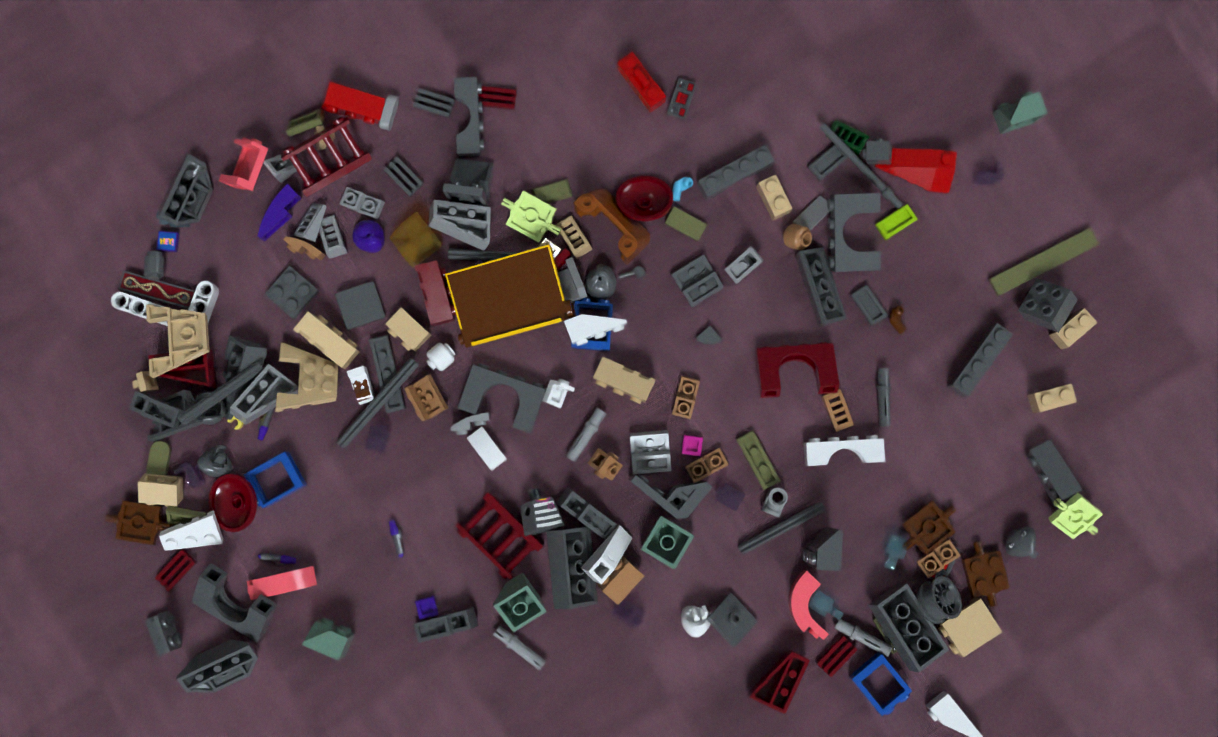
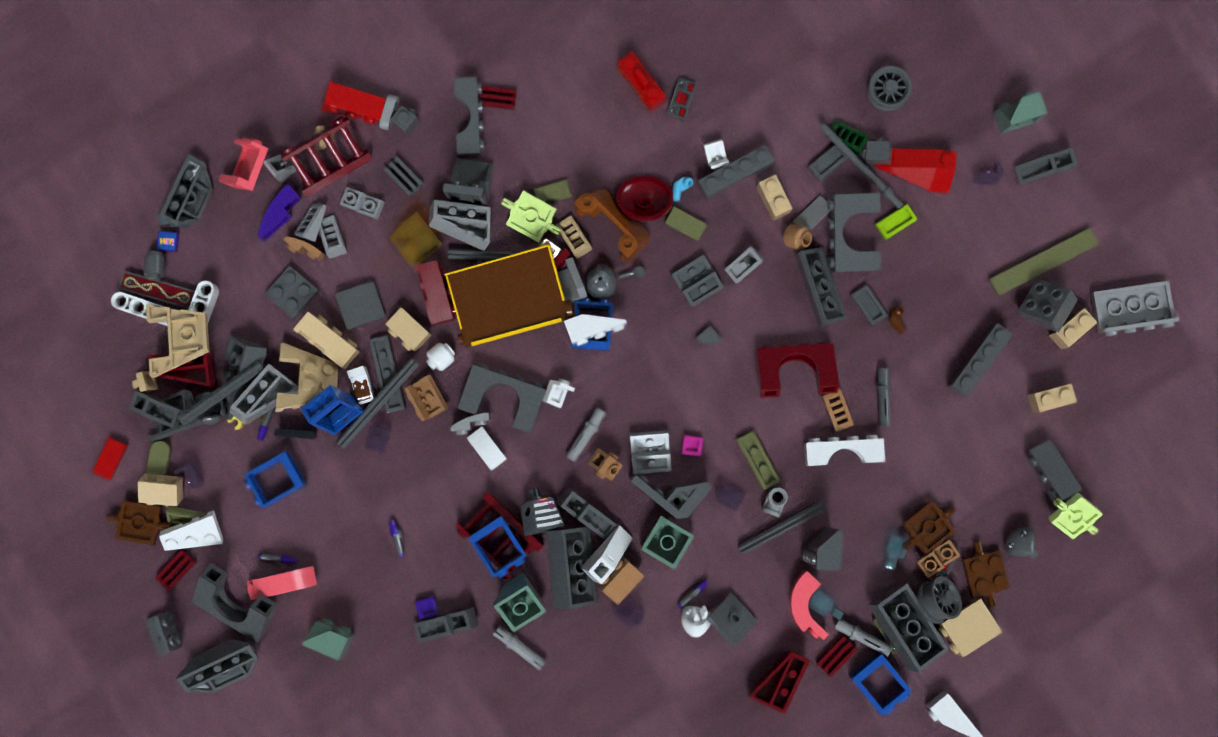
(110, 458): none -> red tile
(215, 462): dark grey piece -> none
(233, 502): dark red dish -> none
(295, 433): none -> black tile
(305, 122): olive tile -> none
(324, 403): none -> blue window
(369, 236): dark purple hair -> none
(405, 120): none -> dark grey brick
(437, 96): dark grey tile -> none
(517, 561): none -> blue window
(623, 380): tan wedge -> none
(686, 397): medium nougat slope -> none
(692, 594): none -> flat silver piece
(707, 465): medium nougat slope -> none
(715, 154): none -> white bracket
(889, 88): none -> dark grey wheel
(1047, 166): none -> dark grey slope
(1133, 308): none -> light grey bracket

